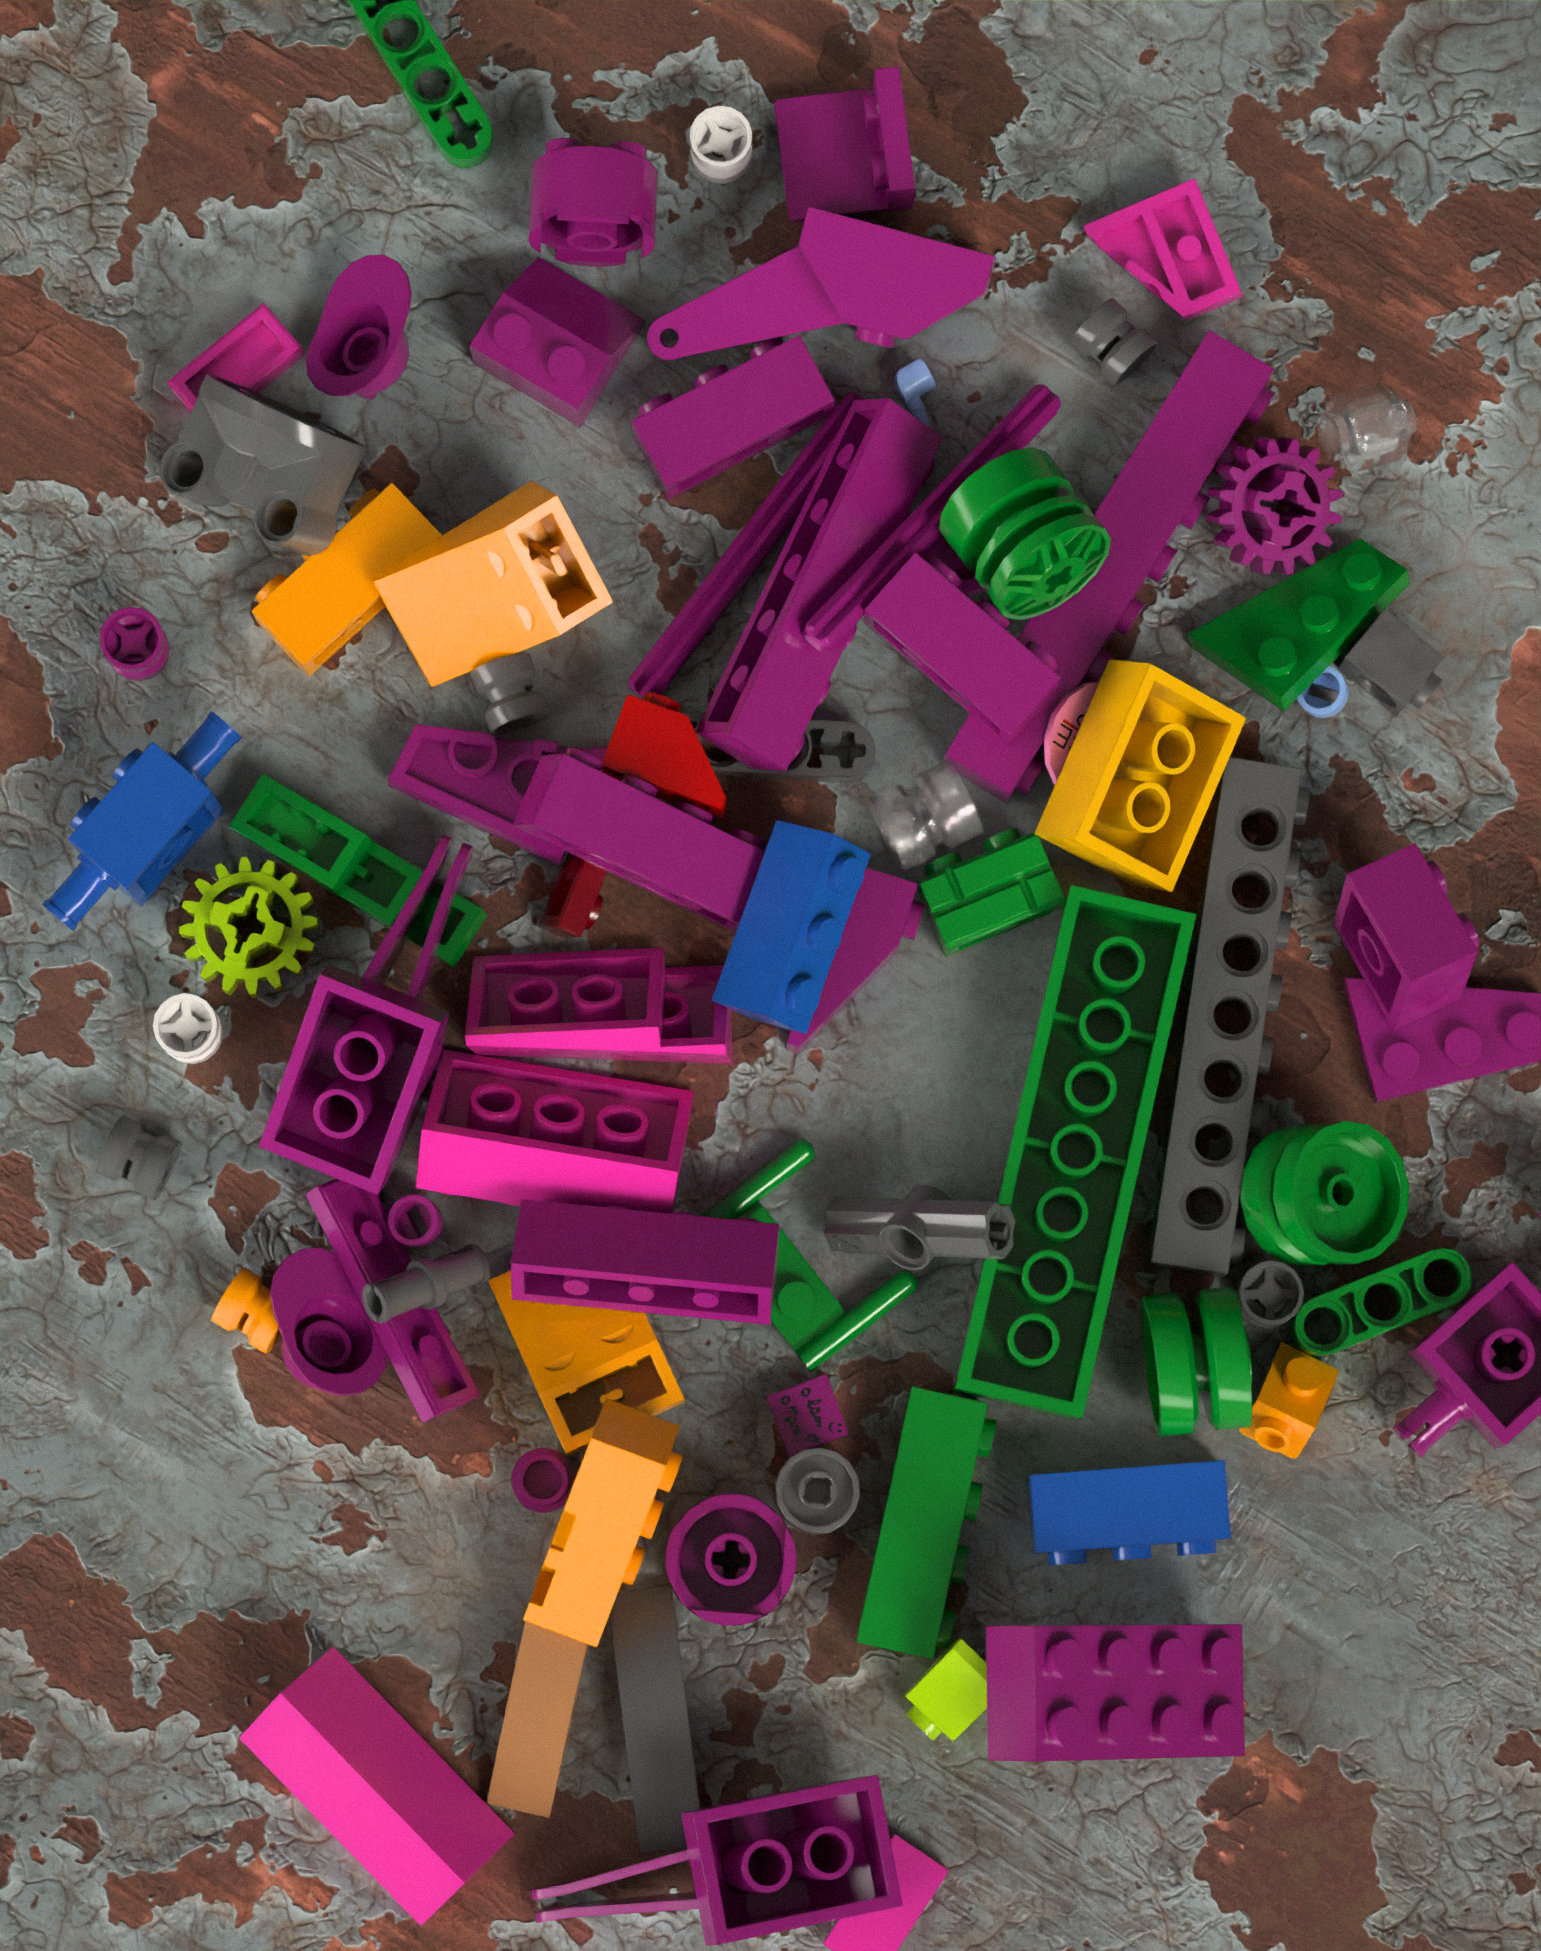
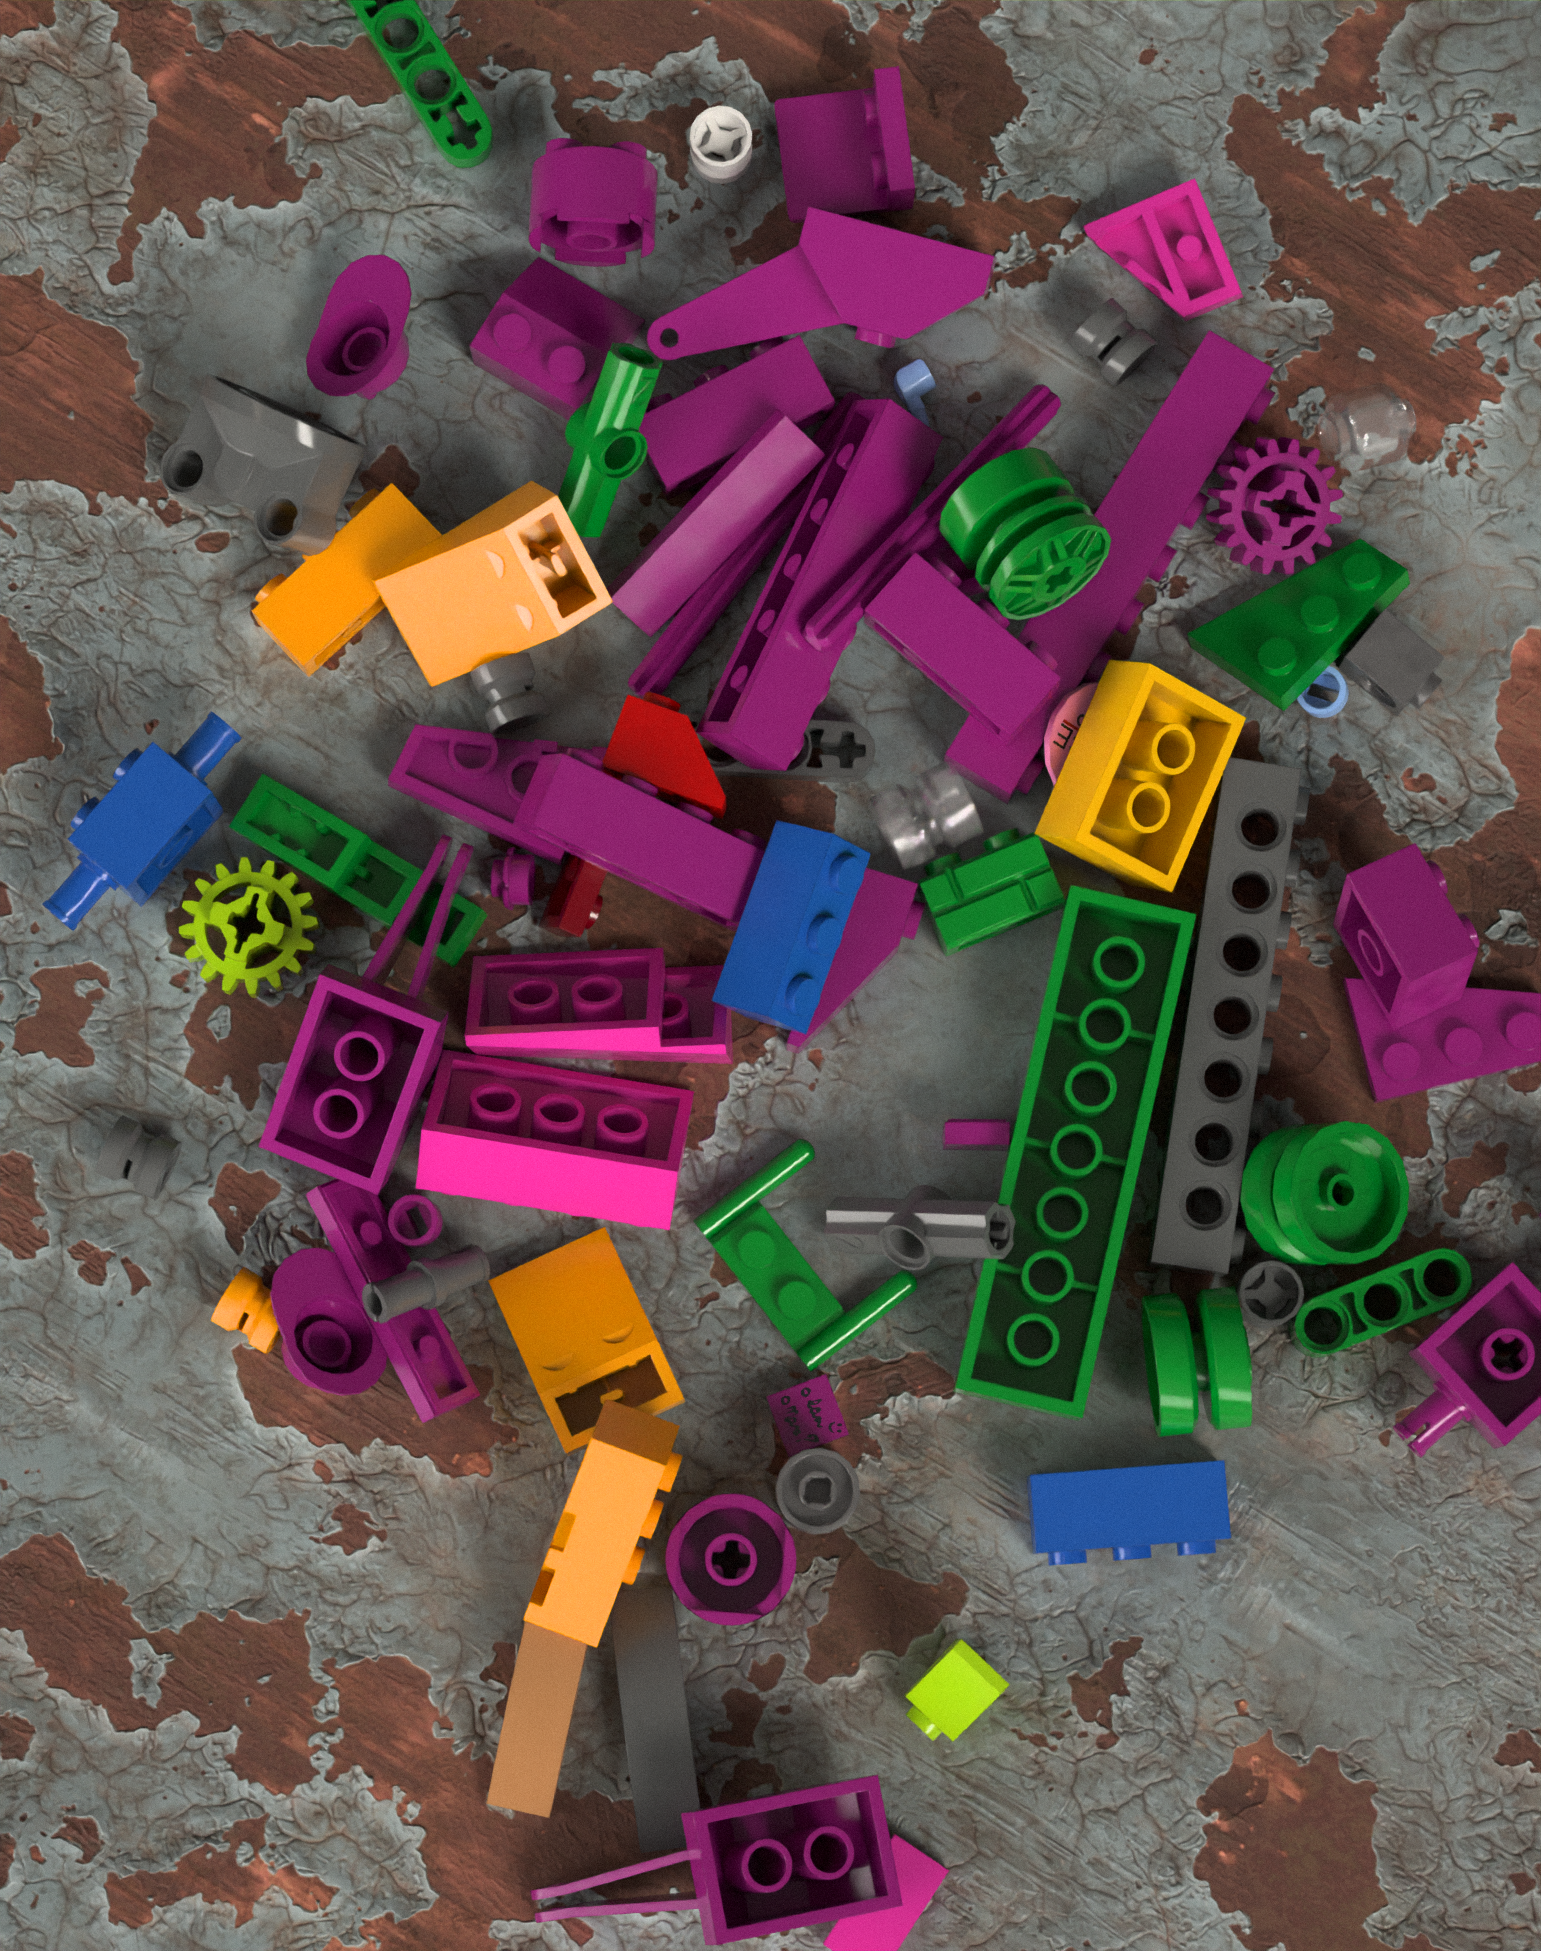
(126, 635): magenta wheel -> none
(181, 1021): white wheel -> none
(248, 355): dark pink tile -> none
(376, 1785): dark pink slope -> none
(514, 879): none -> magenta plate
(542, 1480): magenta plate -> none
(608, 437): none -> green piece
(645, 1261): magenta brick -> none
(714, 523): none -> magenta tile
(923, 1523): green brick -> none
(976, 1134): none -> magenta tile
(1114, 1692): magenta brick -> none
(1290, 1401): light orange bracket -> none

